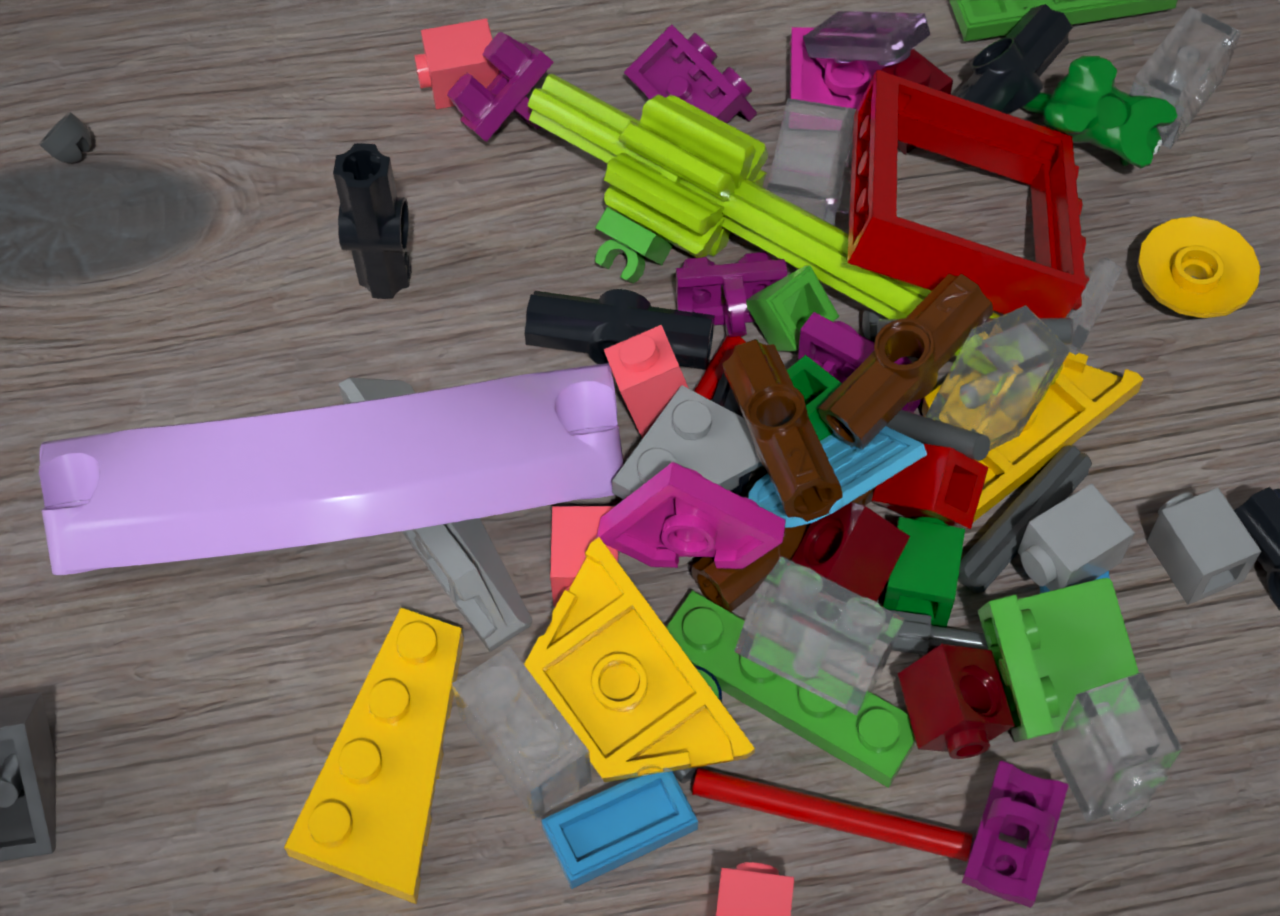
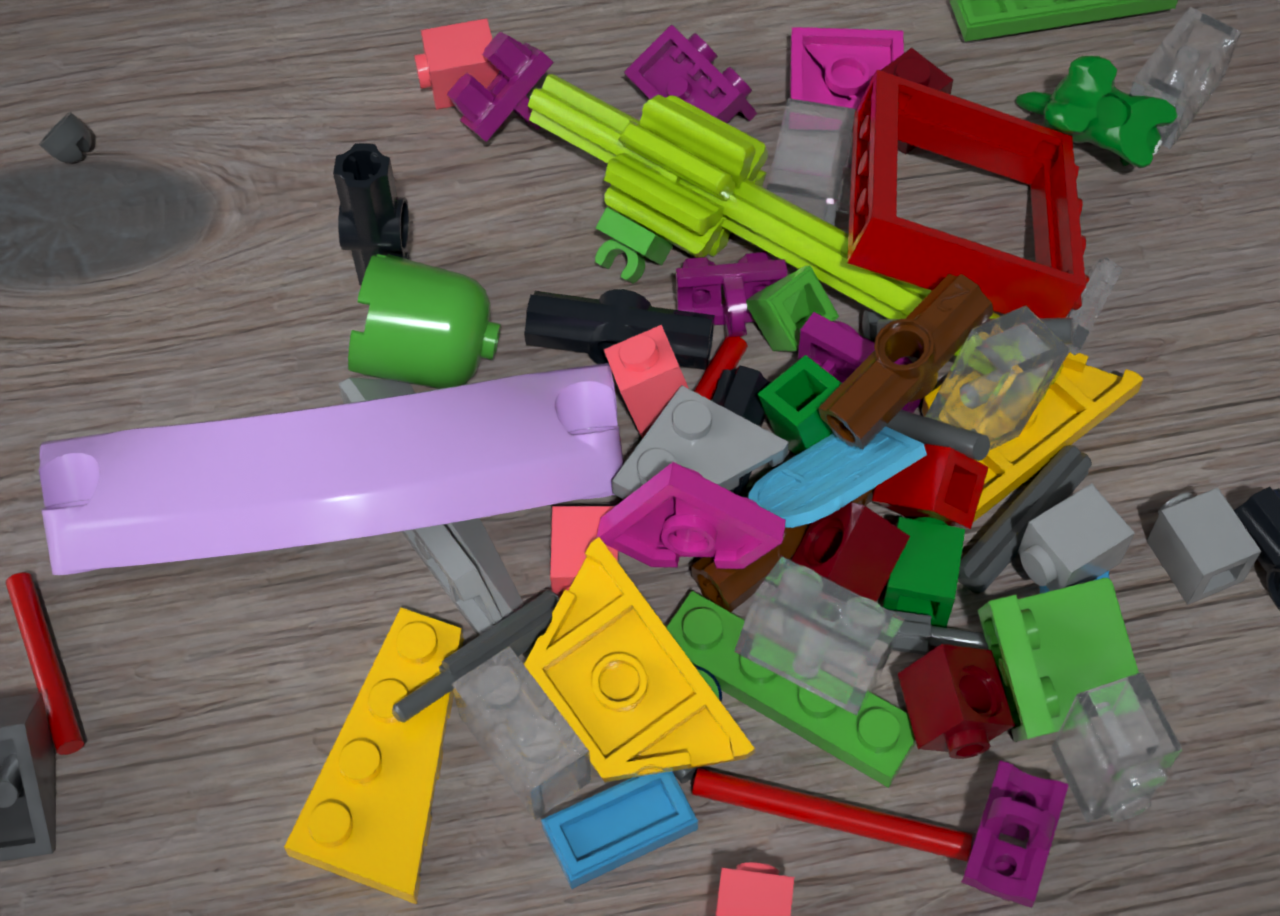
(44, 663): none -> red bar
(421, 324): none -> bright green cylinder
(517, 631): none -> dark grey axle
(782, 431): reddish brown piece -> none
(867, 36): clear purple plate -> none
(1010, 68): black piece -> none
(1201, 249): yellow dish -> none

